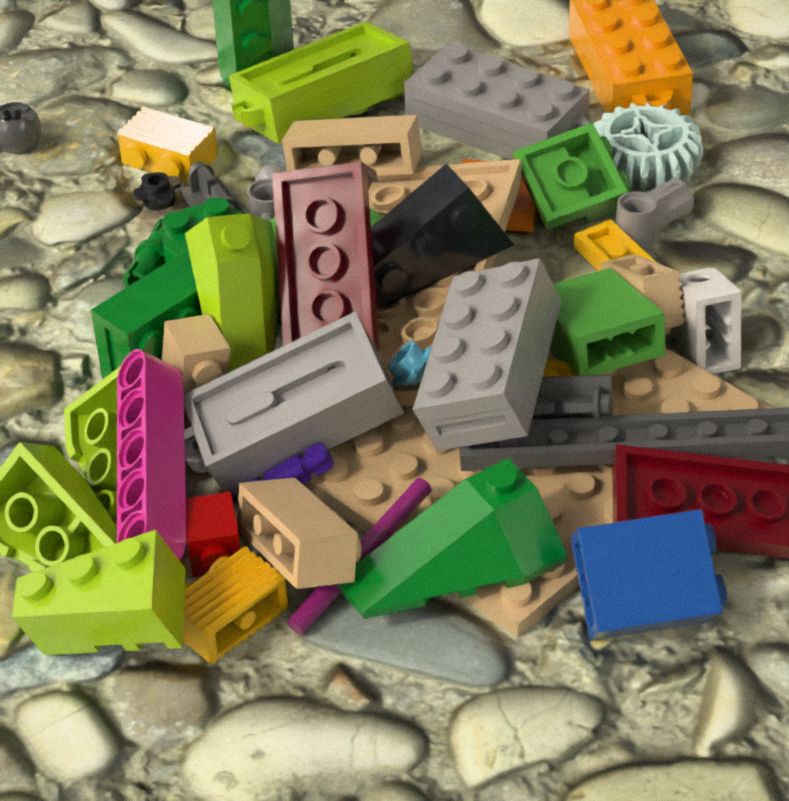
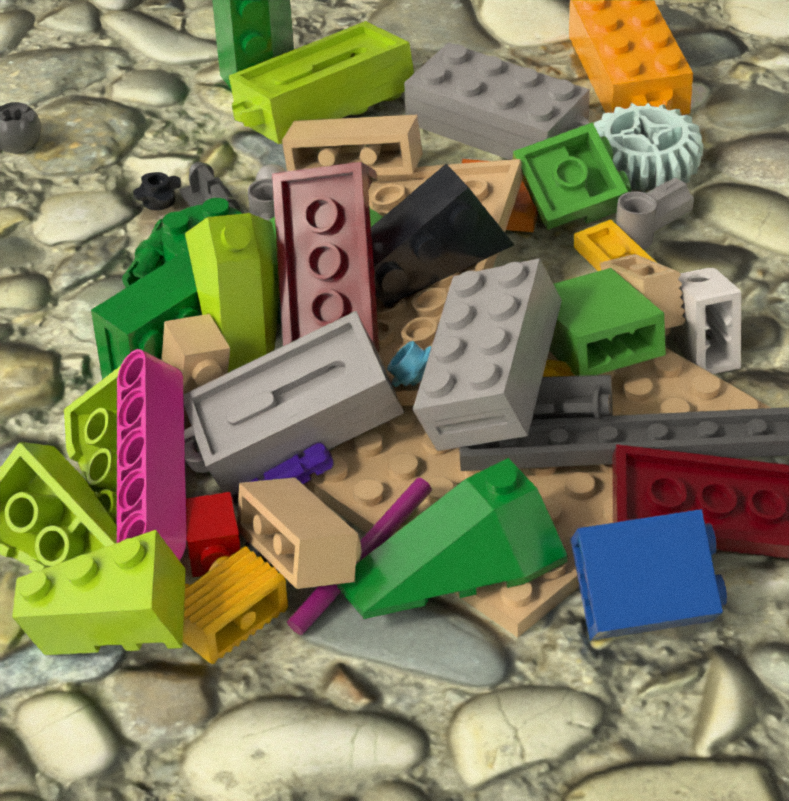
(166, 143): yellow brick -> none

